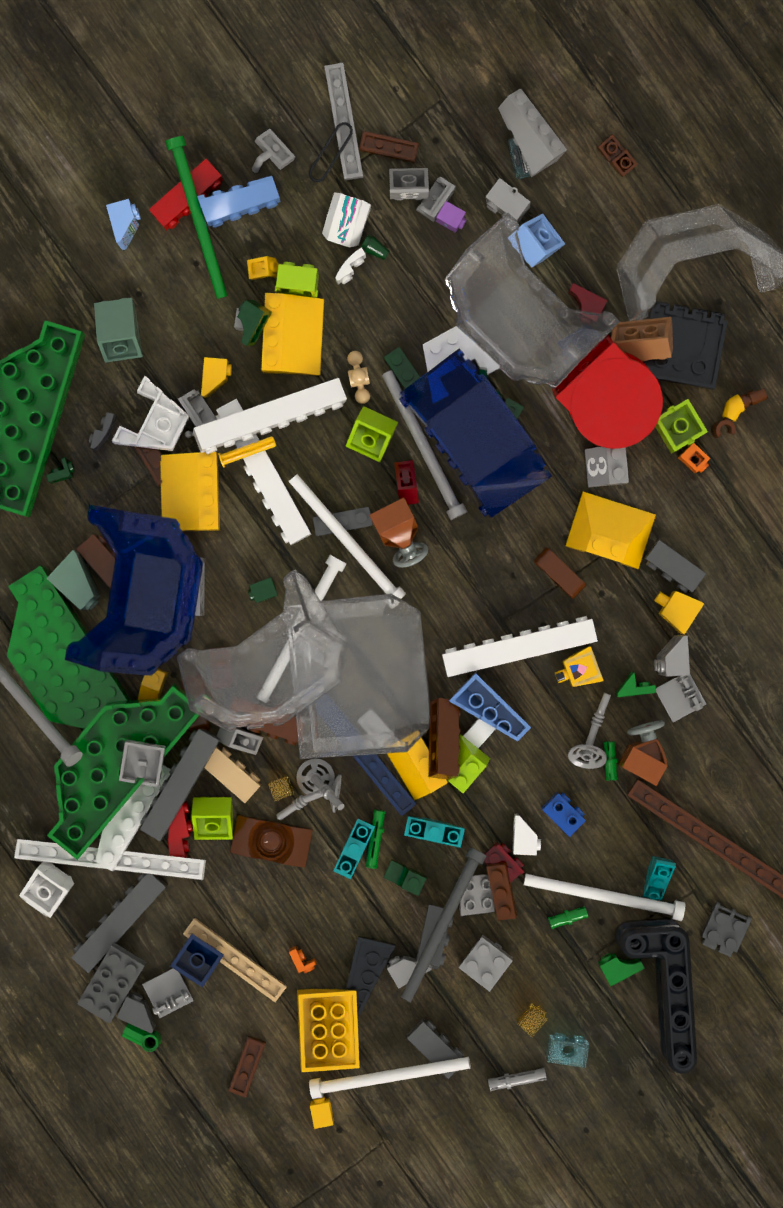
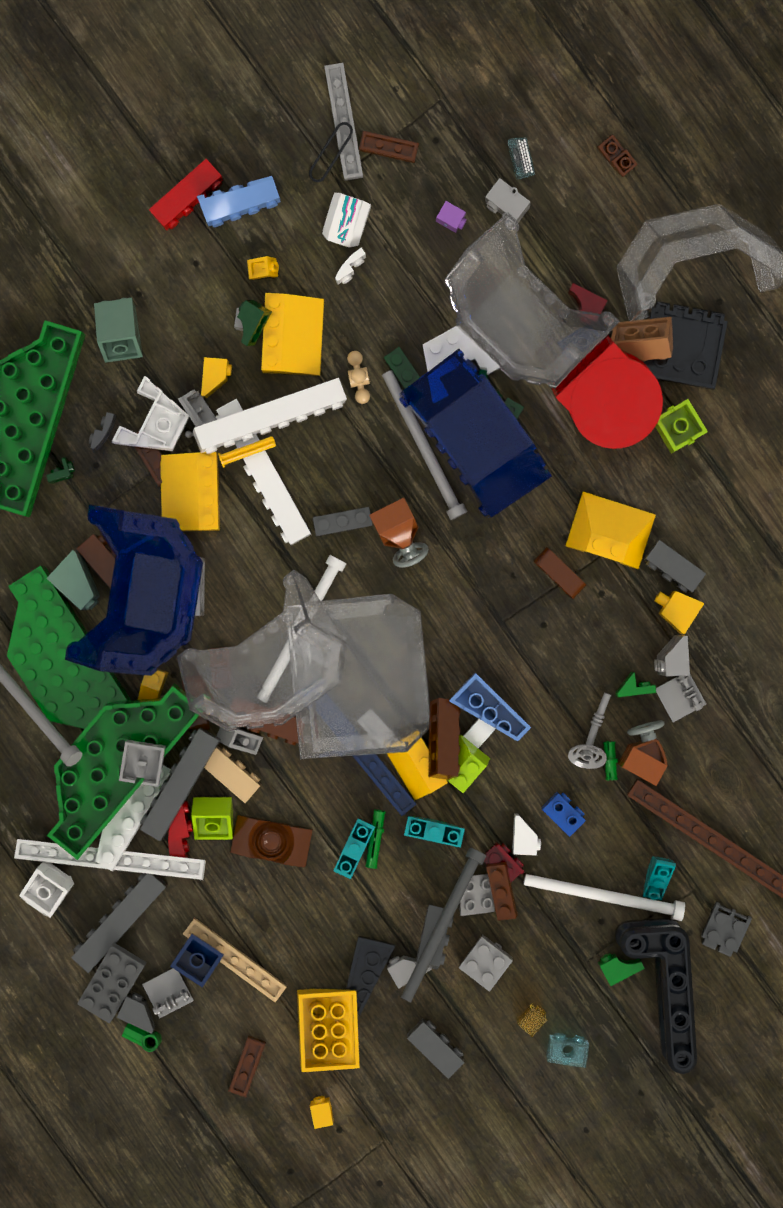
(124, 221): light blue slope -> none
(176, 145): green piece -> none
(263, 590): dark green brick -> none
(273, 149): light grey plate -> none
(281, 788): clear yellow brick -> none
(297, 280): lime brick -> none
(298, 958): orange bracket -> none
(302, 800): light grey dish -> none
(318, 780): light grey dish -> none
(318, 1088): white piece -> none
(345, 538): white piece -> none
(371, 434): lime slope -> none
(374, 247): dark green cone -> none
(405, 877): dark green arch -> none
(406, 481): dark red arch -> none
(409, 183): light grey slope -> none
(438, 194): light grey hinge -> none
(508, 1081): light grey pin -> none
(519, 647): white brick -> none
(531, 132): light grey wedge -> none
(538, 240): light blue slope -> none
(568, 917): green pin -> none
(580, 669): yellow torso -> none
(606, 466): light grey slope -> none
(694, 451): orange brick -> none
(734, 407): reddish brown piece -> none

